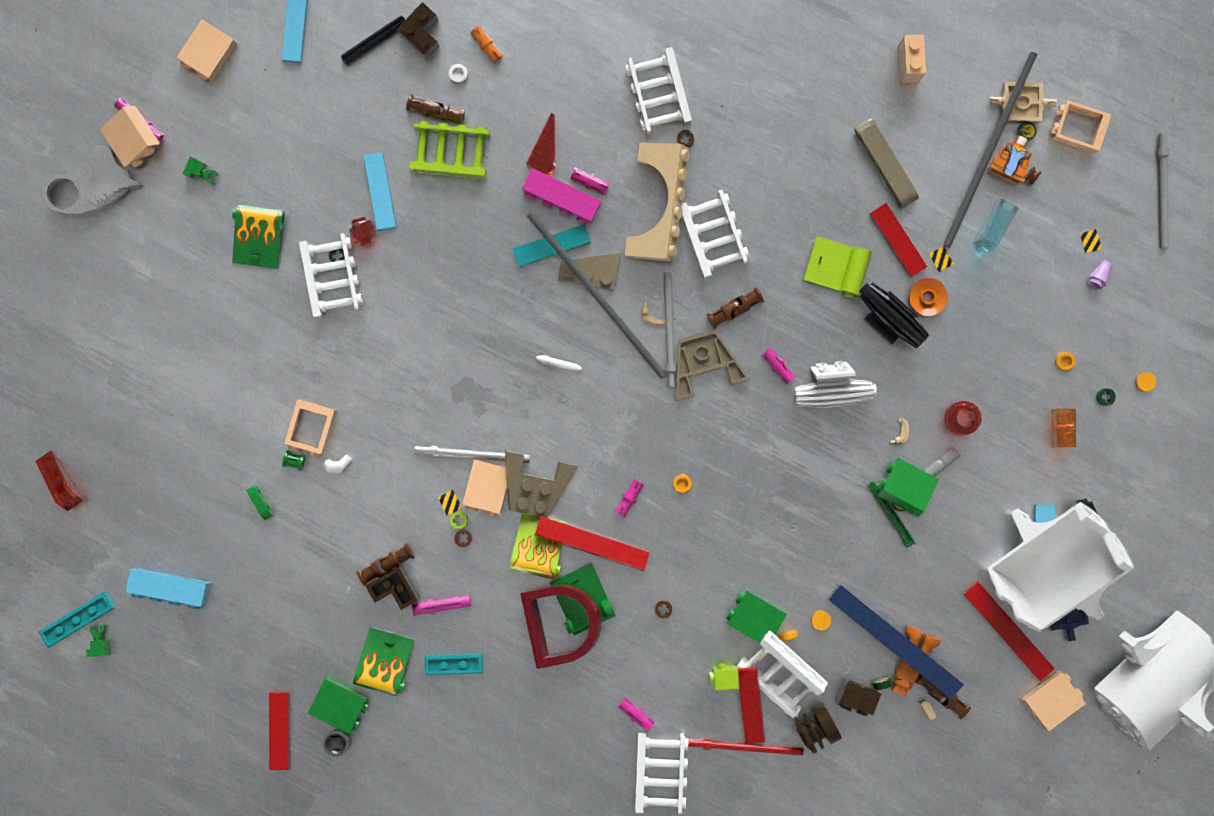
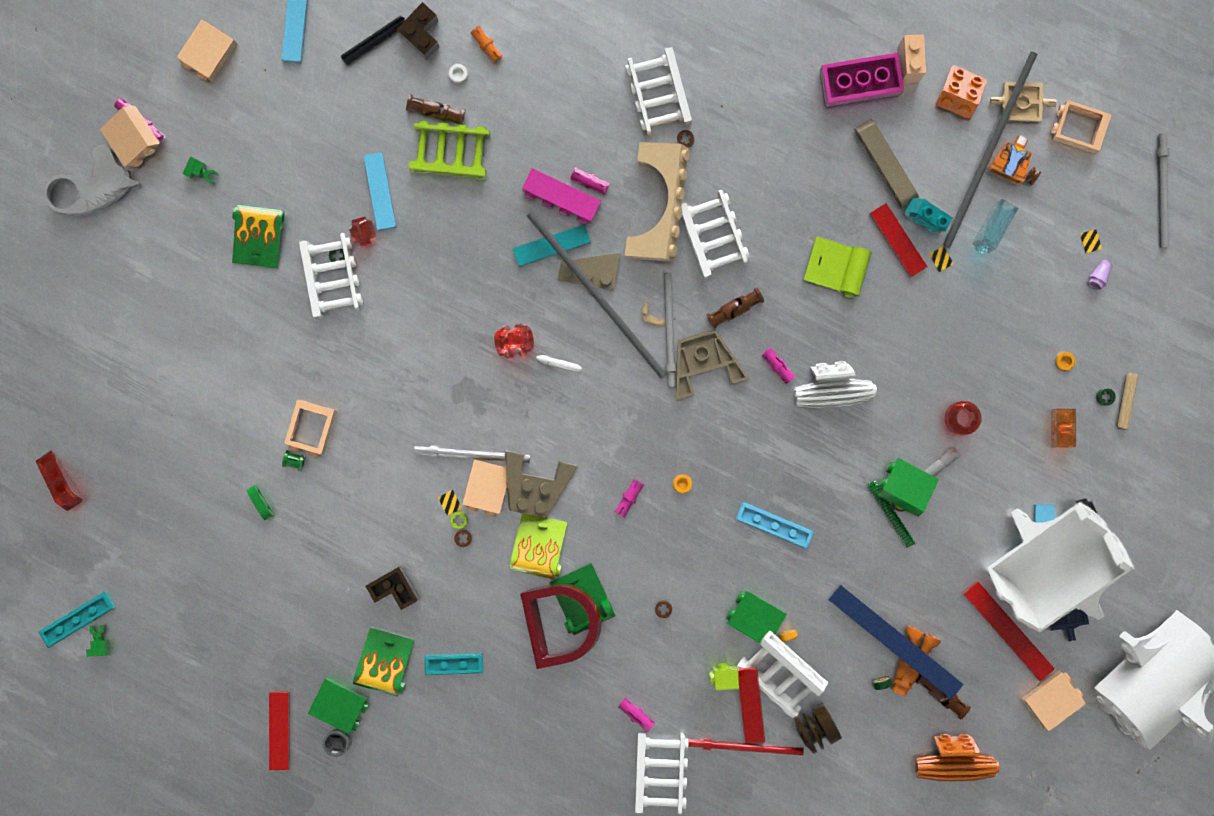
(167, 587): medium azure brick -> none
(337, 467): white arm -> none
(392, 561): reddish brown piece -> none
(418, 609): dark pink pin -> none
(515, 340): none -> clear red piece
(544, 152): clear red slope -> none
(592, 543): red tile -> none
(774, 525): none -> medium azure tile
(821, 620): light orange tile -> none
(858, 697): dark brown brick -> none
(861, 79): none -> dark pink brick
(891, 316): black plate -> none
(904, 434): tan piece -> none
(928, 215): none -> teal window
(928, 710): tan tile -> none
(937, 293): orange dish -> none
(957, 761): none -> orange plate
(961, 92): none -> orange bracket
(1027, 130): dark green tile -> none
(1127, 401): none -> tan axle
(1145, 382): light orange tile -> none

